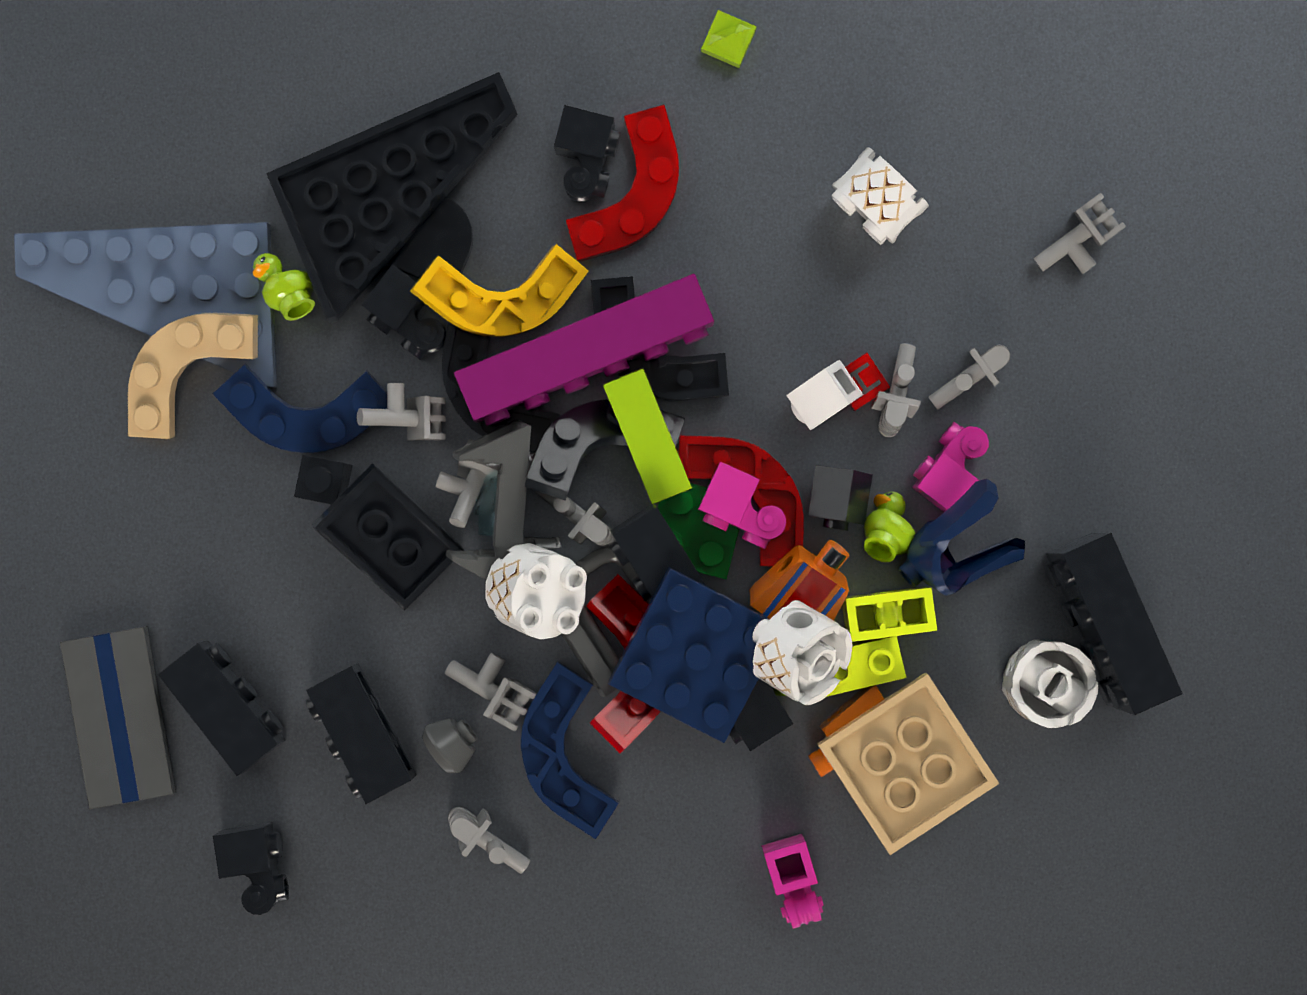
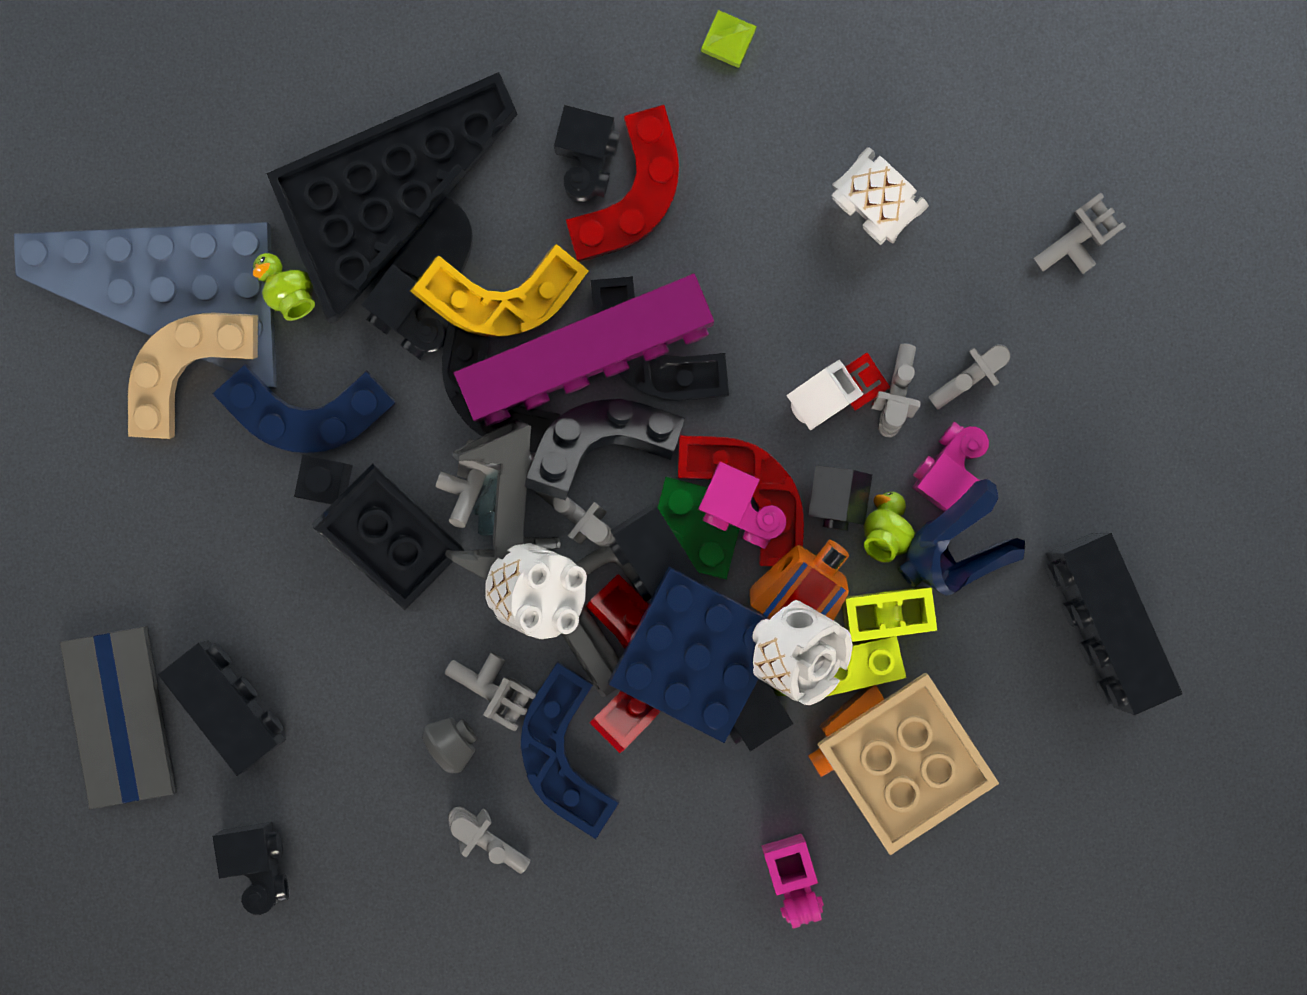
(360, 734): black brick -> none
(421, 418): light grey arm -> none
(647, 436): lime tile -> none
(1050, 683): white brick -> none

